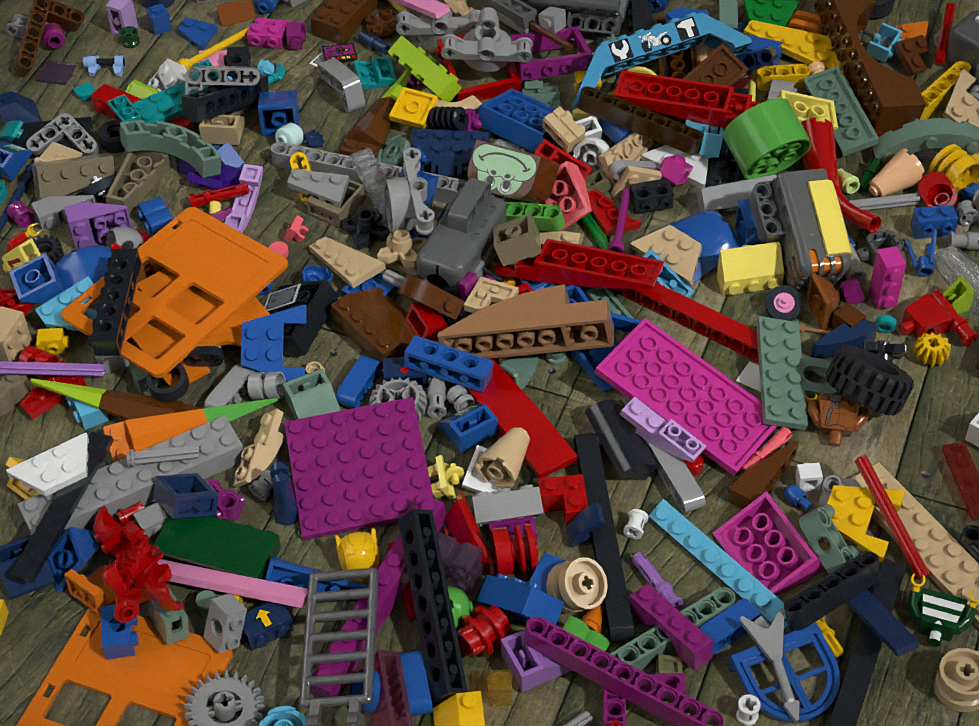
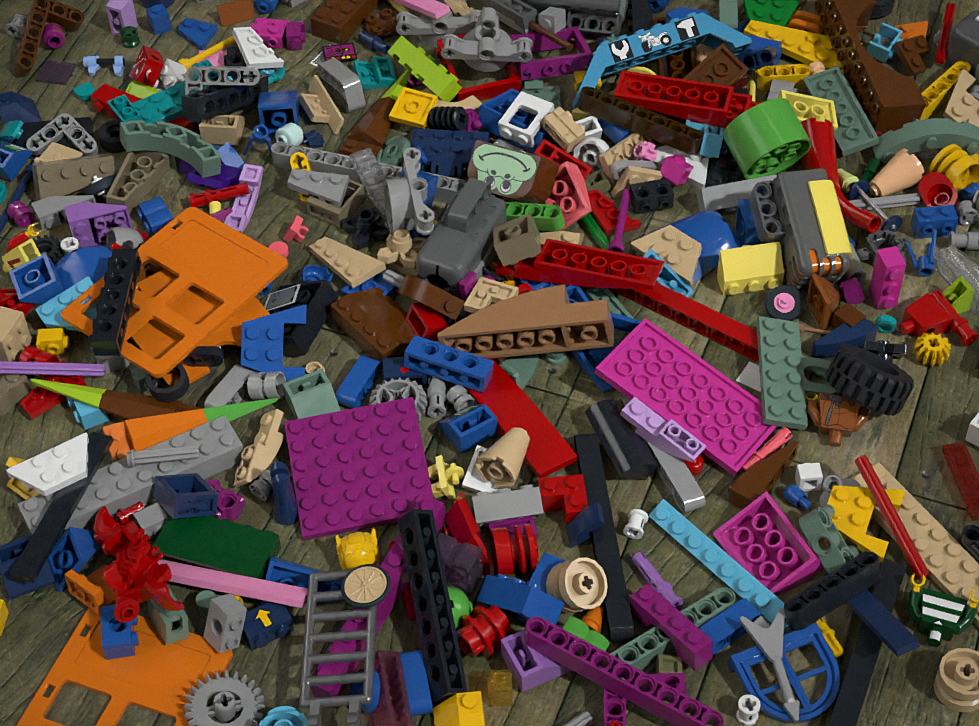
(67, 244): none -> white bush
(147, 68): none -> red torso
(254, 51): none -> white wing
(260, 135): none -> blue plant
(320, 106): none -> tan bracket
(365, 586): none -> tan wheel
(529, 104): none -> white window
(645, 152): none -> bright pink gear
(859, 190): none -> dark blue axle

